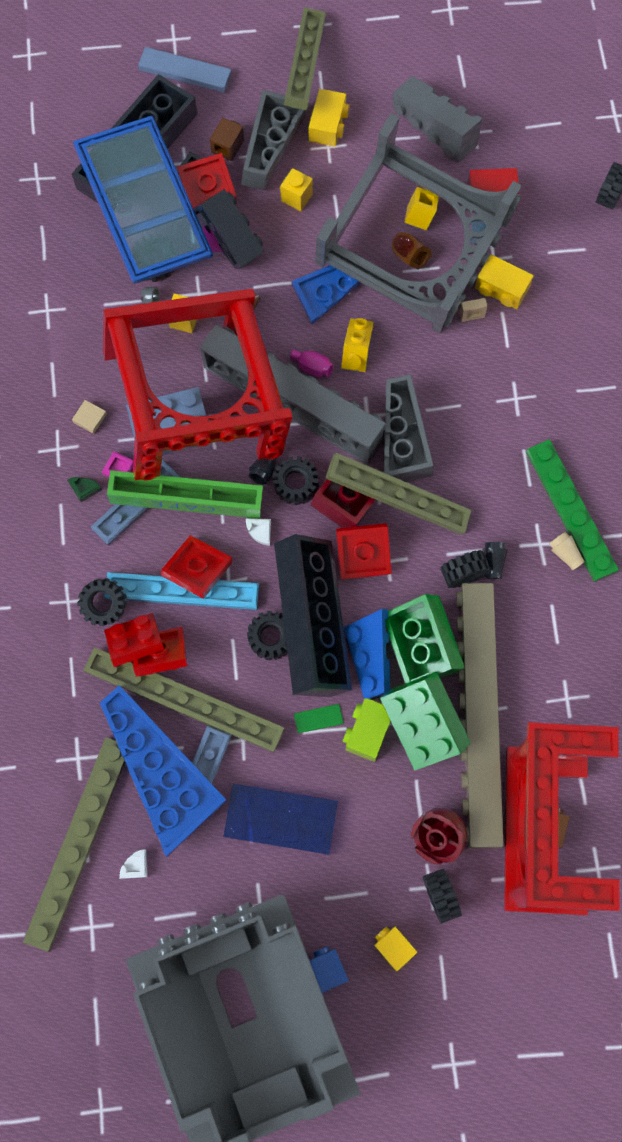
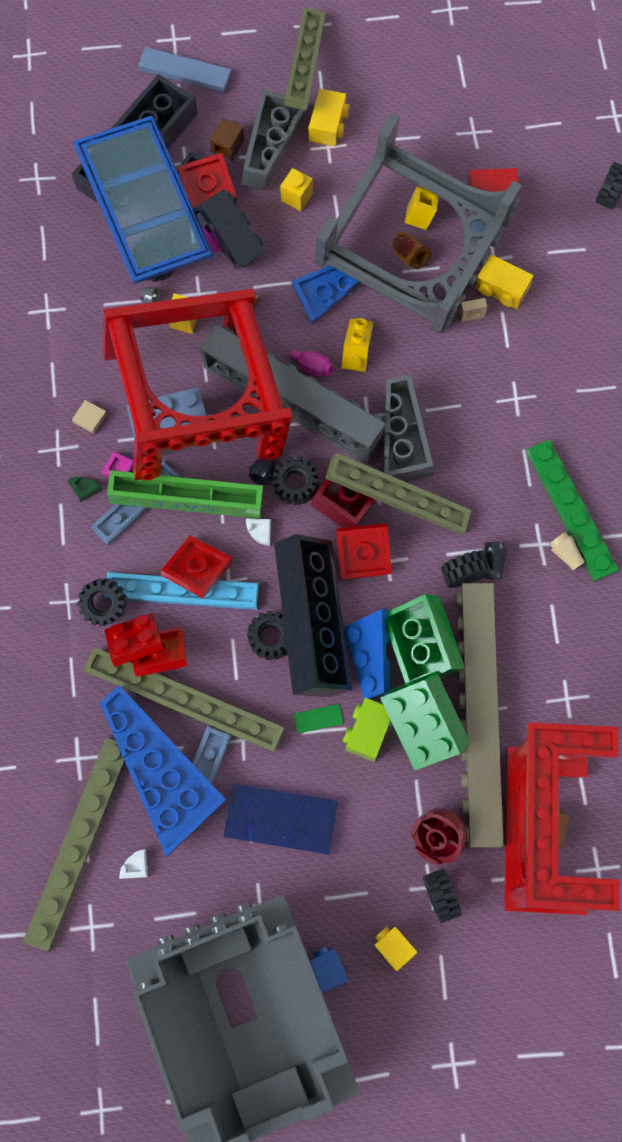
(437, 118): dark grey wedge -> none

